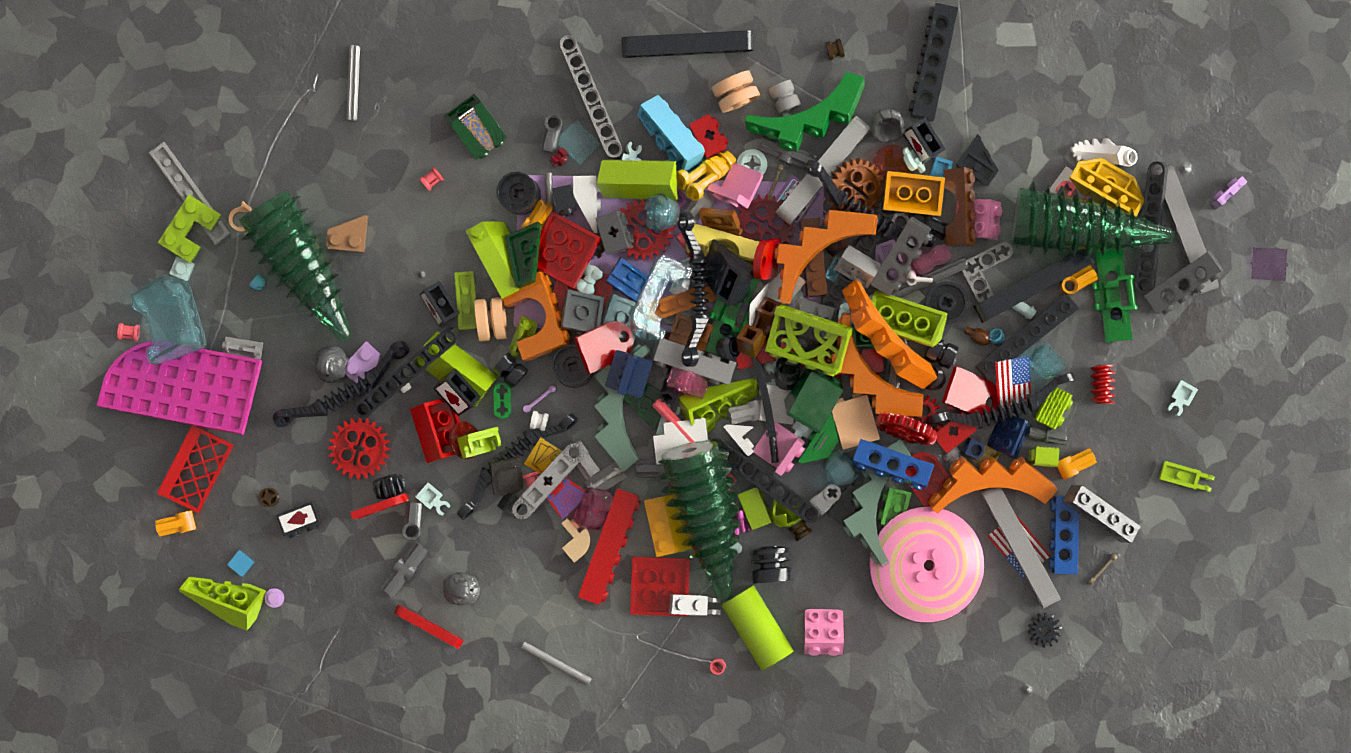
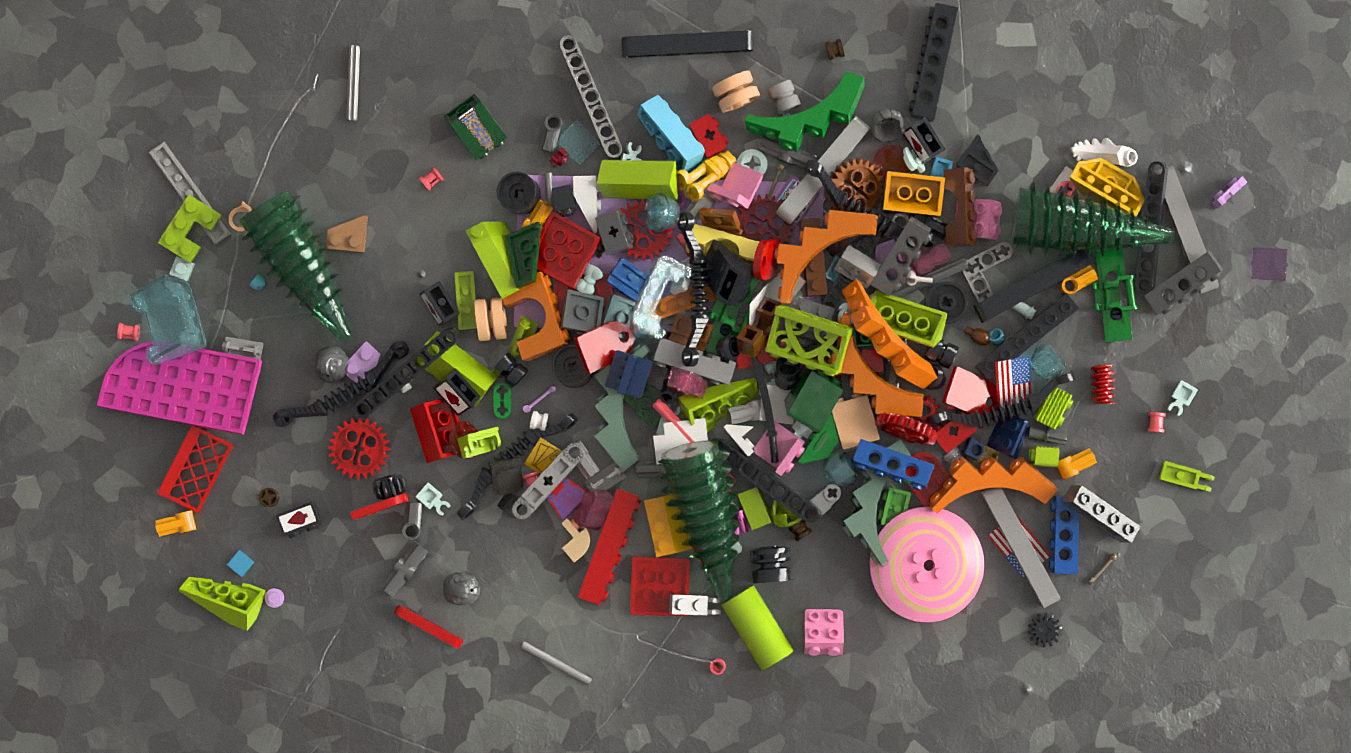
(1156, 422): none -> coral bush

